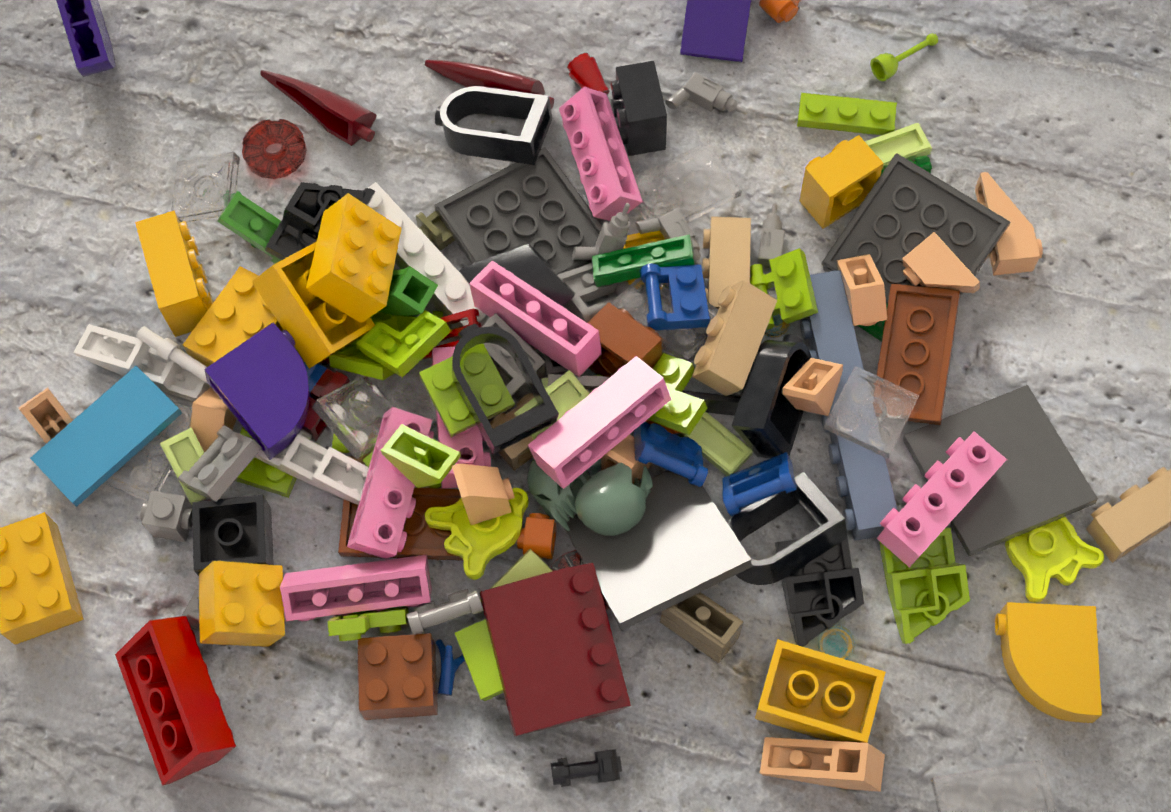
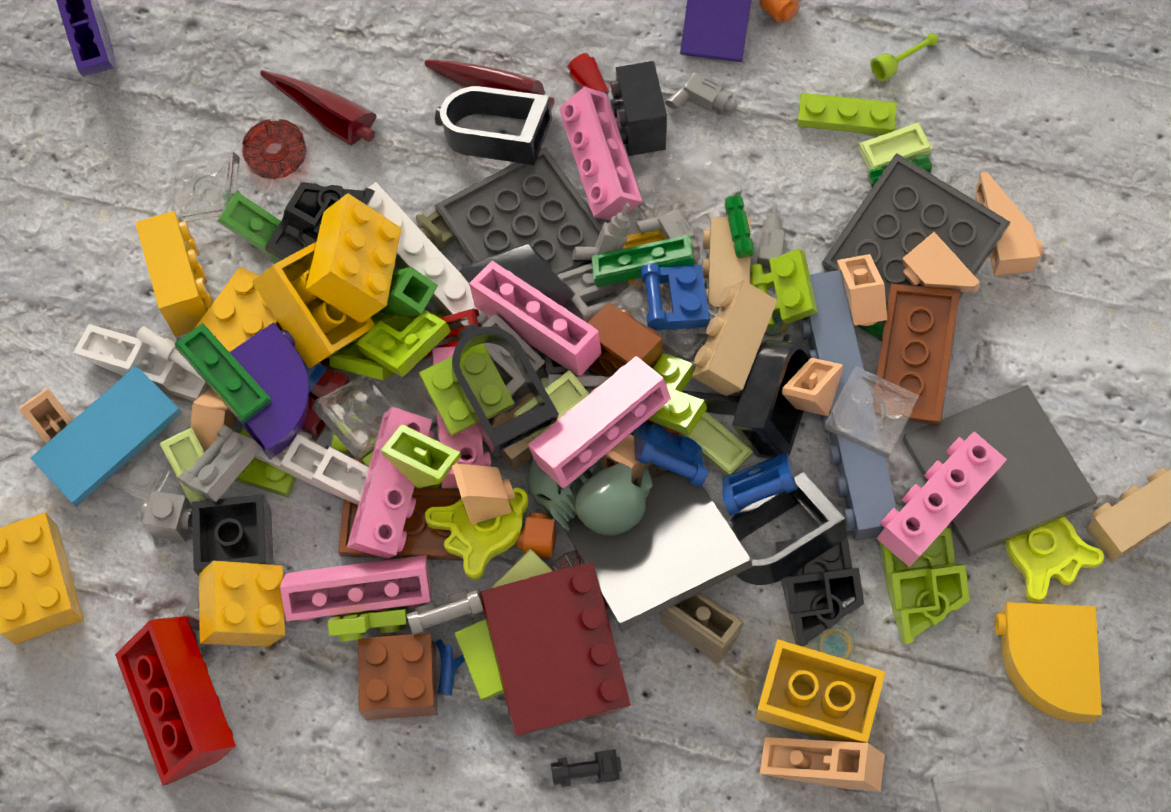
(223, 373): none -> green tile
(739, 226): none -> green axle
(839, 180): yellow brick -> none

